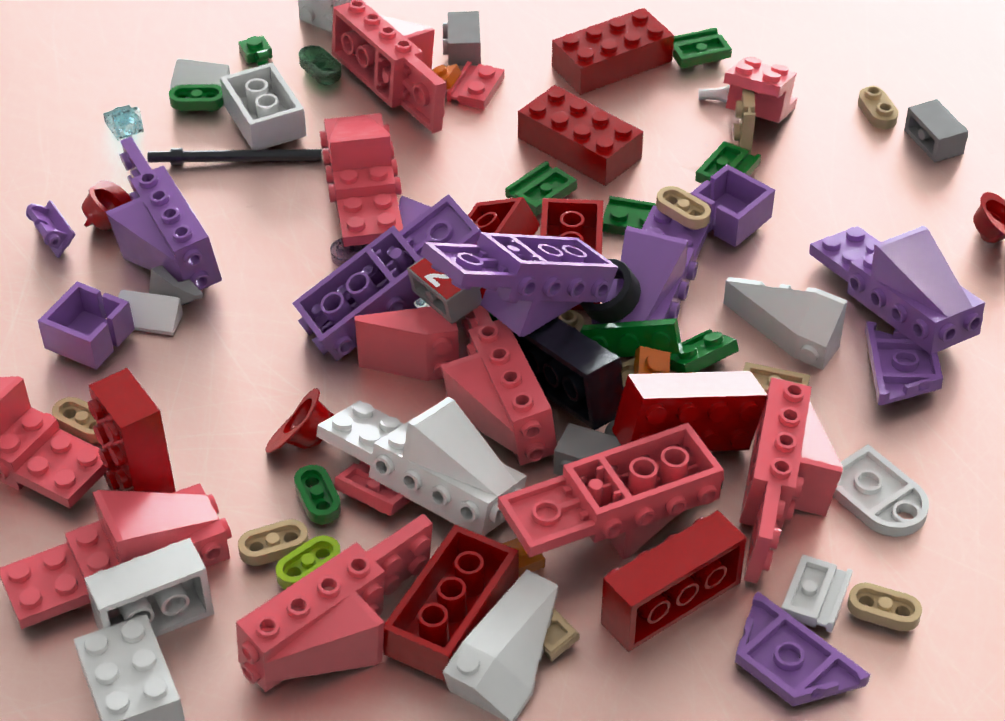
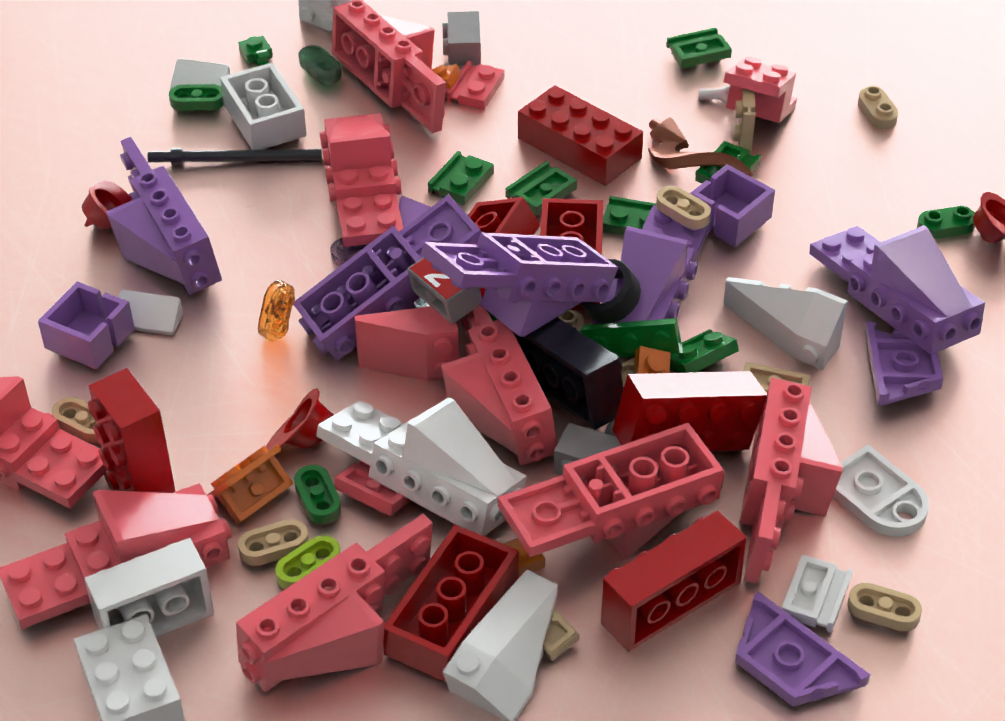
(51, 225): medium lavender hinge -> none
(124, 121): clear light blue bracket -> none
(165, 284): light grey slope -> none
(251, 483): none -> orange bracket
(276, 310): none -> clear orange plate
(461, 177): none -> green plate
(612, 50): red brick -> none
(673, 140): none -> copper piece
(936, 130): light grey brick -> none
(947, 221): none -> green plate

